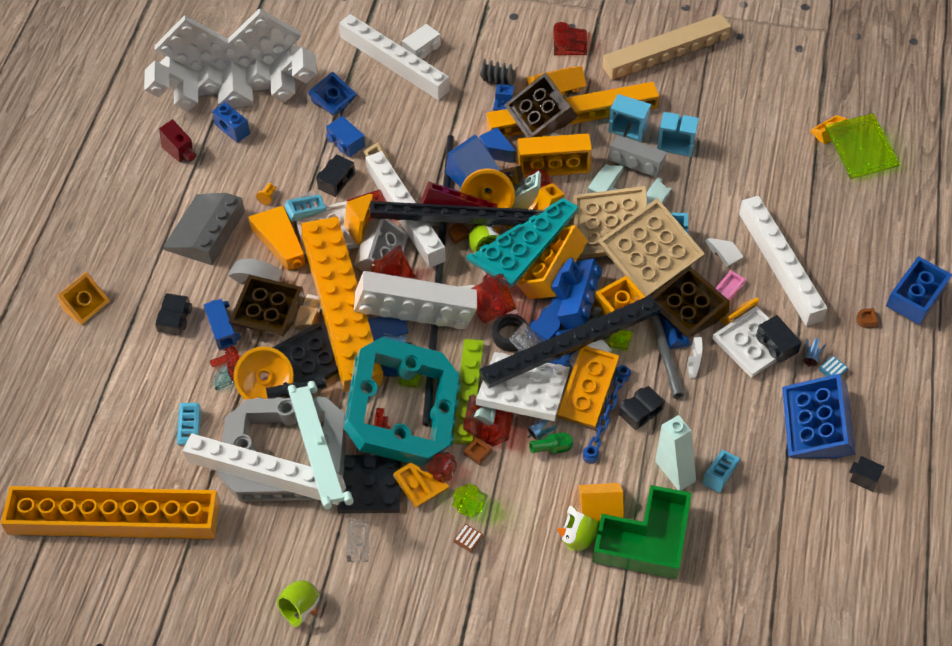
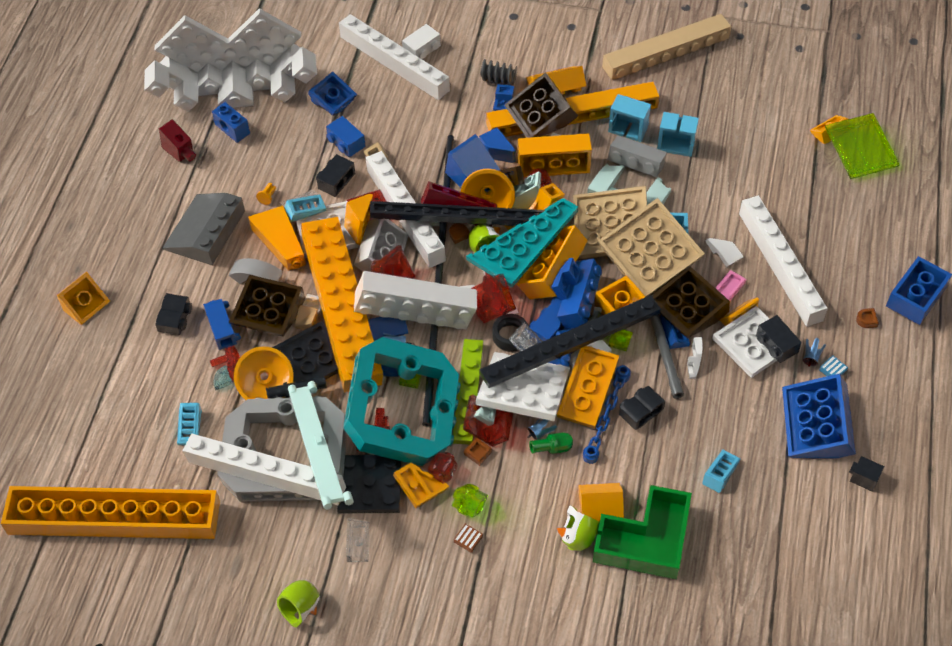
(569, 40): clear red slope -> none
(676, 453): light aqua slope -> none

